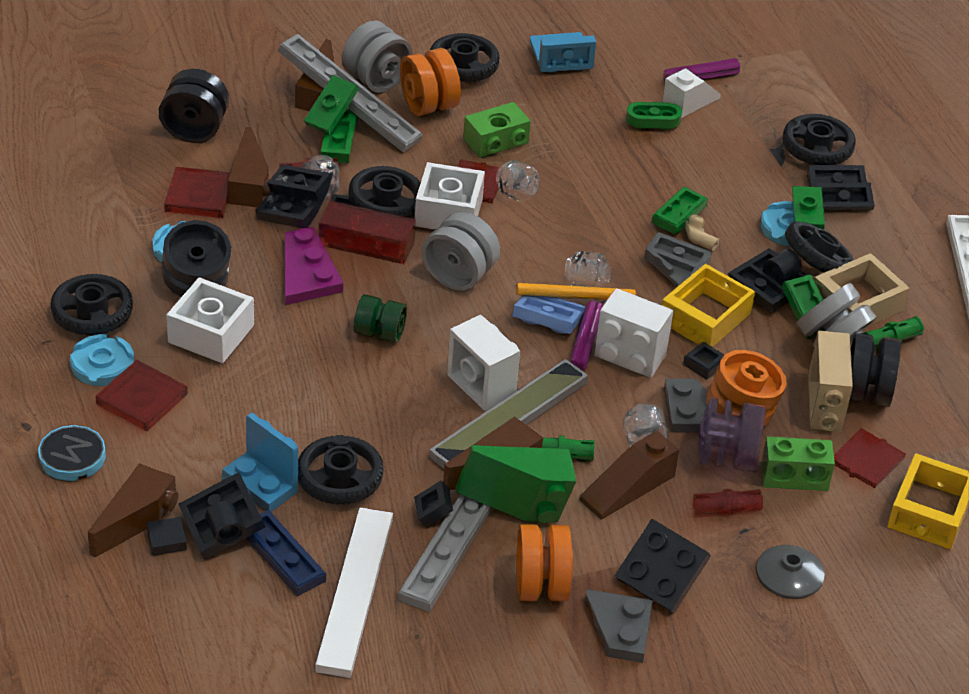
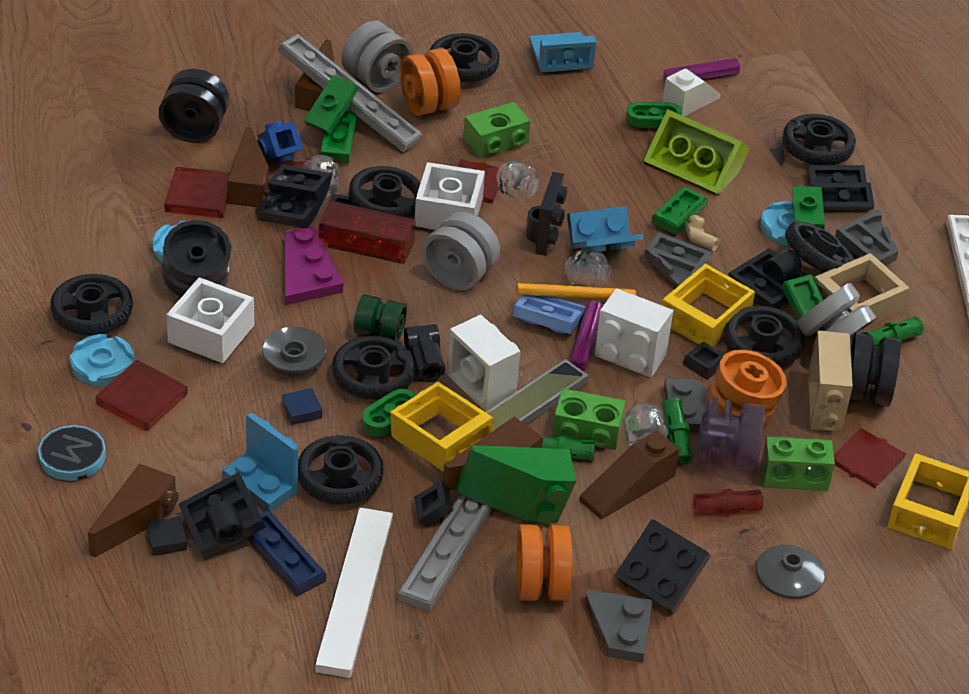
(279, 141): none -> blue brick
(294, 349): none -> dark grey dish
(301, 406): none -> dark blue tile
(373, 362): none -> black wheel
(377, 417): none -> green plate
(425, 348): none -> black piece
(435, 400): none -> yellow window
(544, 219): none -> black plate
(589, 418): none -> bright green brick
(600, 227): none -> dark azure bracket
(677, 429): none -> green pin
(696, 152): none -> lime slope
(766, 334): none -> black wheel
(868, 236): none -> dark grey wing

